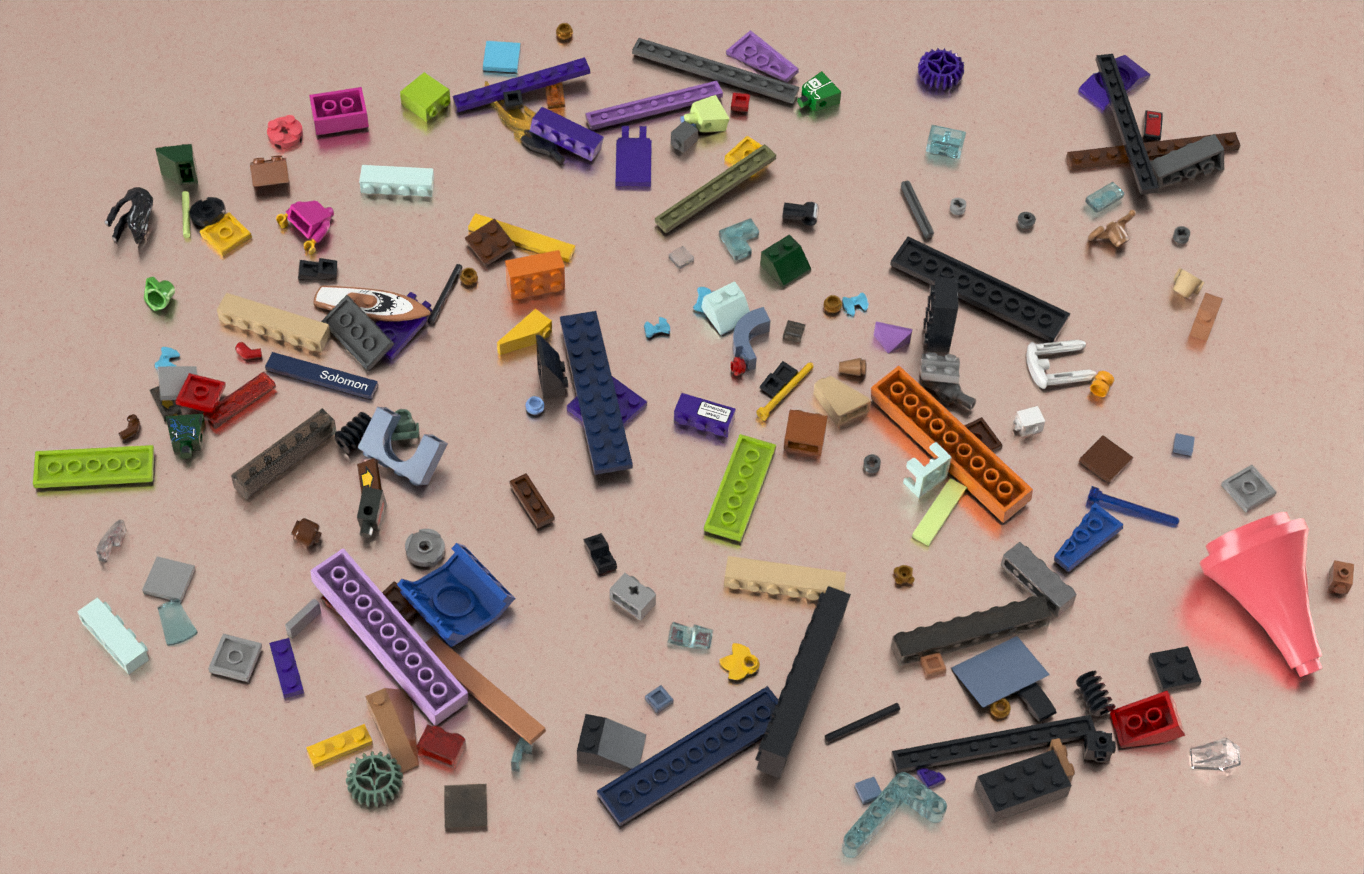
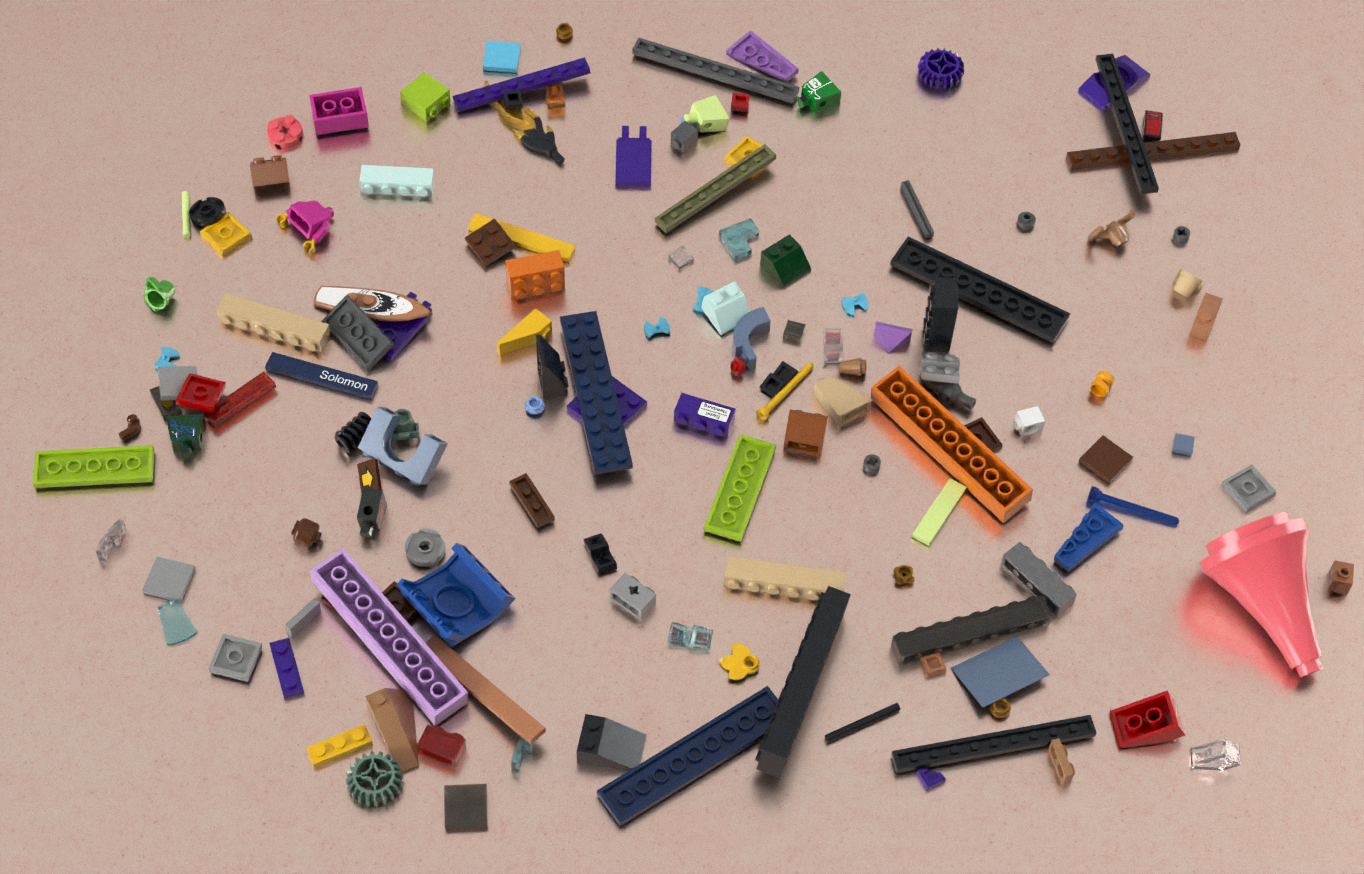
(113, 635): light aqua brick -> none
(136, 217): black hair -> none
(178, 163): dark green slope -> none
(246, 353): red arm -> none
(284, 453): clear smoke brick -> none
(317, 270): black slope -> none
(445, 293): black bar -> none
(468, 272): pearl gold plate -> none
(566, 133): dark purple brick -> none
(652, 105): medium lavender plate -> none
(659, 699): sand blue tile -> none
(806, 213): black piece -> none
(832, 304): pearl gold plate -> none
(832, 345): none -> clear slope
(868, 789): sand blue tile -> none
(887, 809): clear light blue beam -> none
(931, 474): light aqua panel -> none
(945, 141): clear light blue brick -> none
(958, 210): light grey bush -> none
(1022, 786): black brick -> none
(1037, 366): white piece -> none
(1037, 702): black slope -> none
(1094, 695): black piece -> none
(1099, 746): black brick -> none
(1104, 197): clear light blue plate -> none
(1175, 669): black plate -> none
(1189, 161): dark grey wedge -> none

